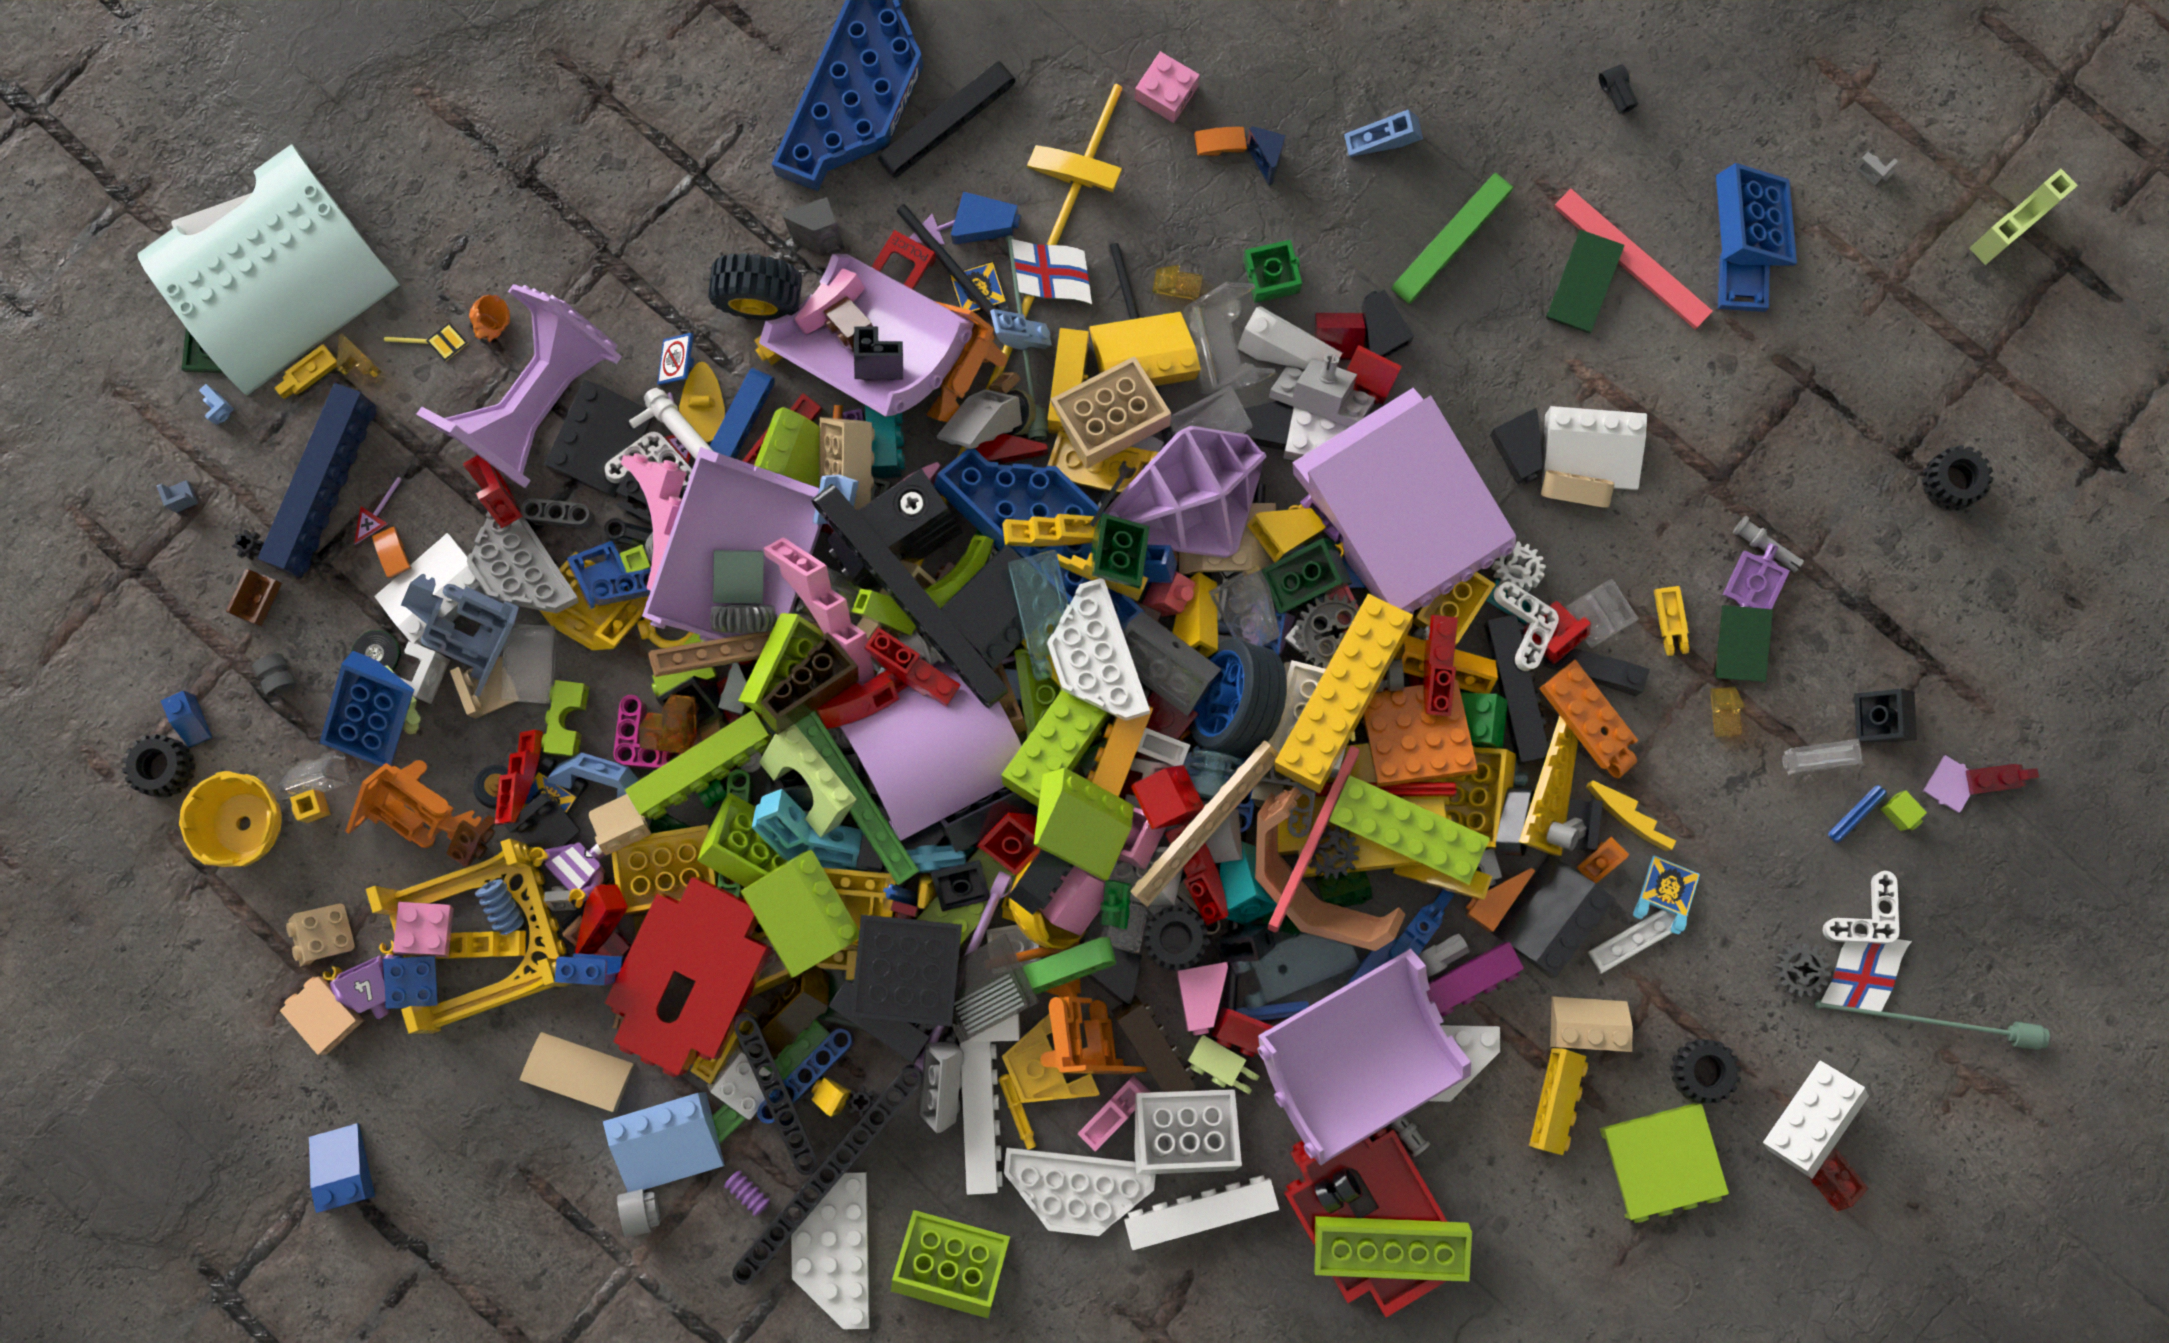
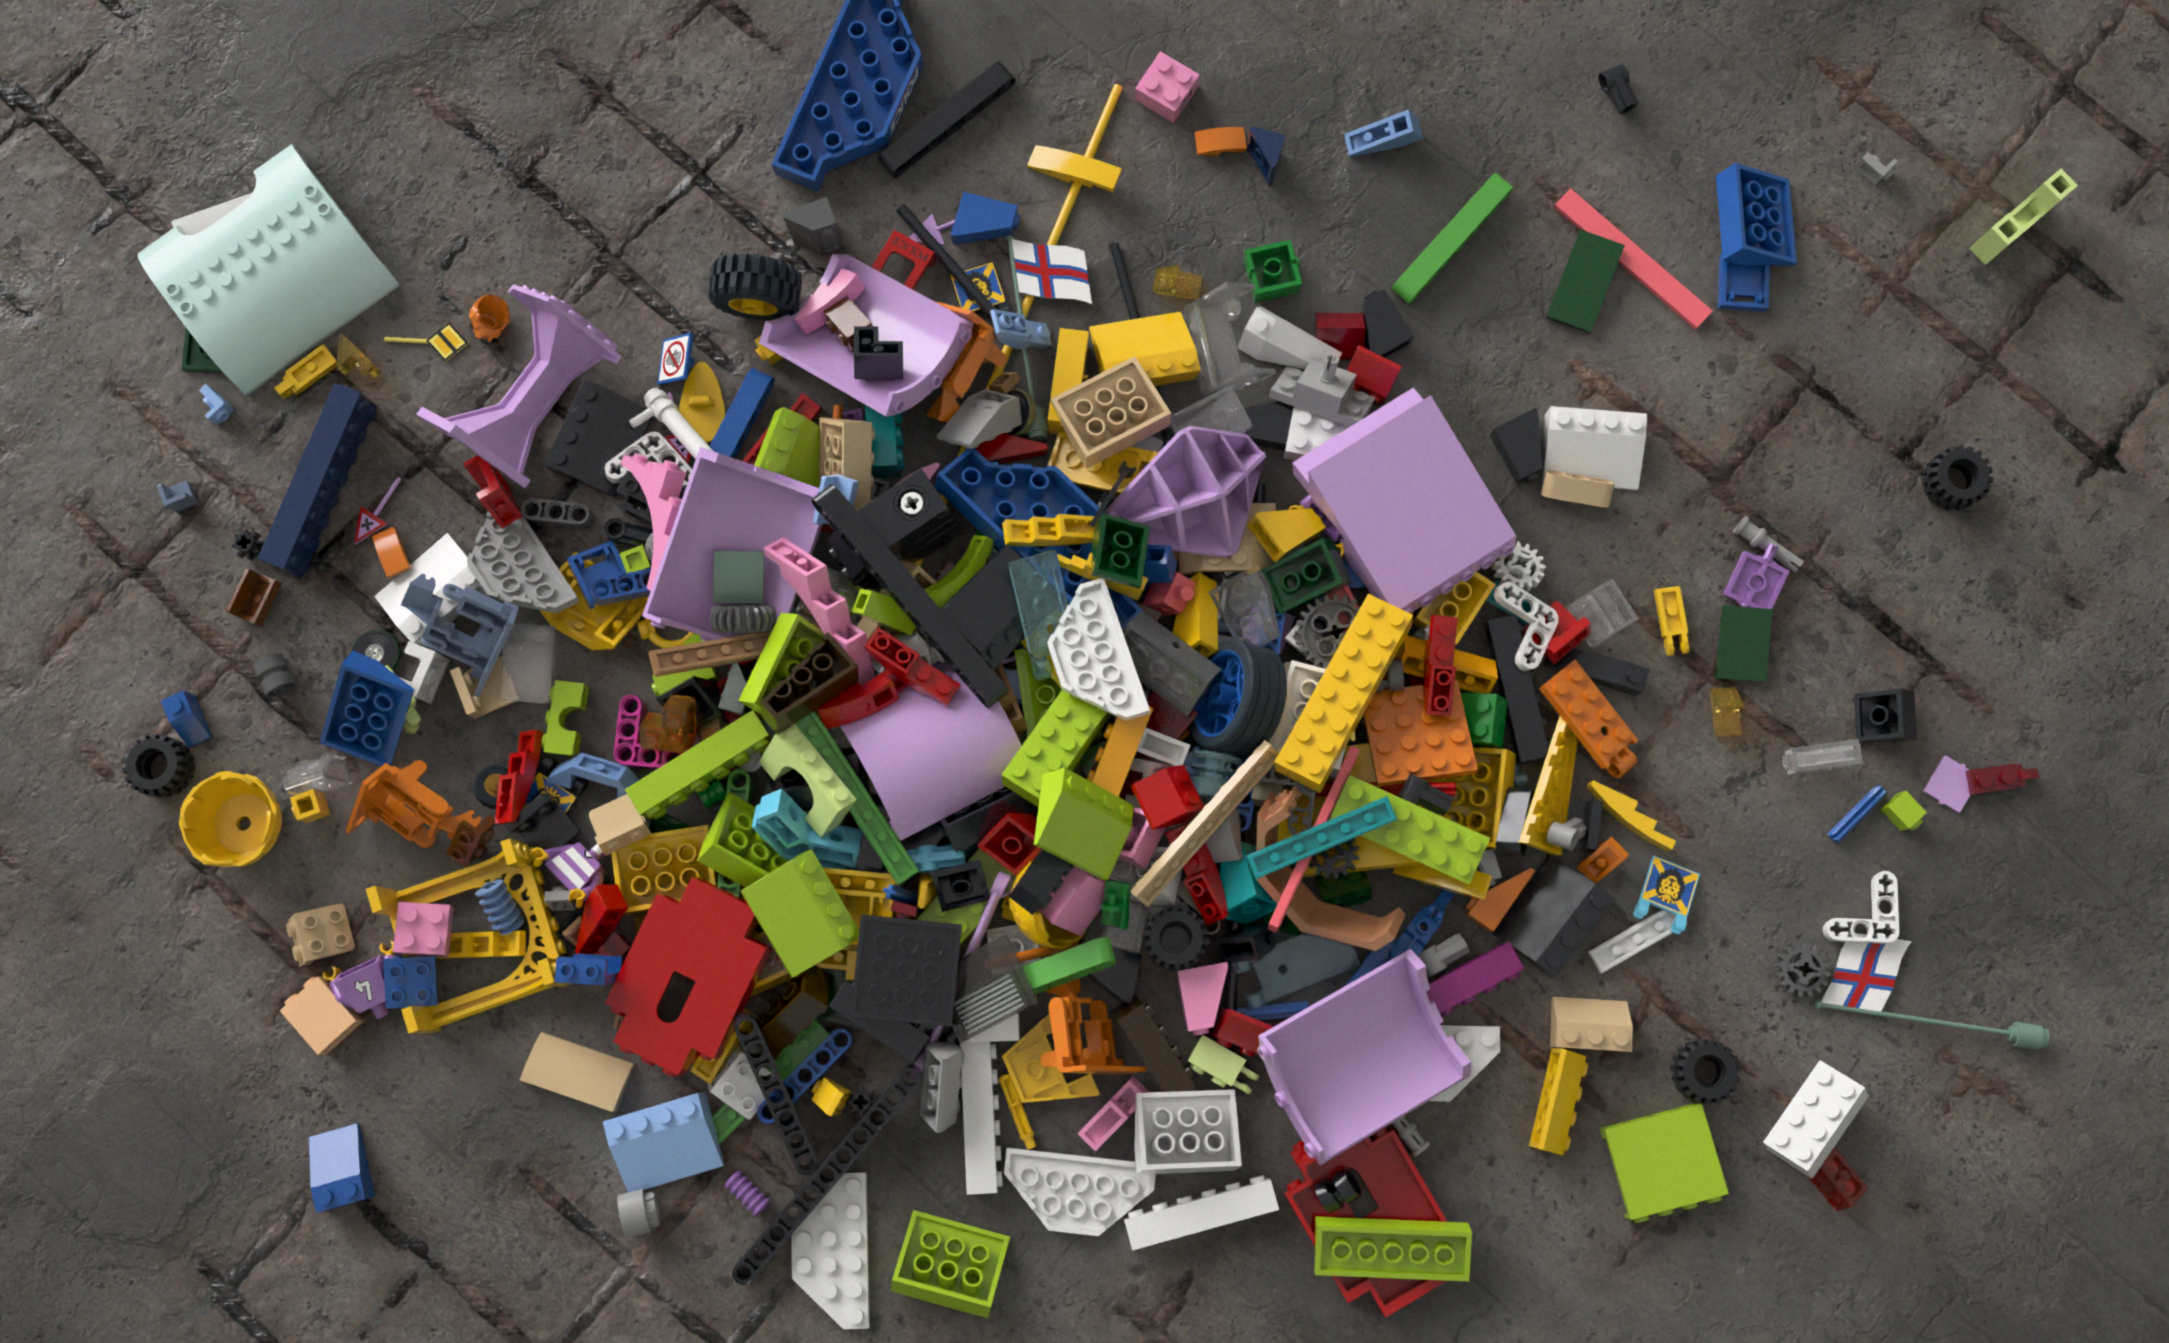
(1321, 837): none -> teal tile
(1421, 792): none -> black piece

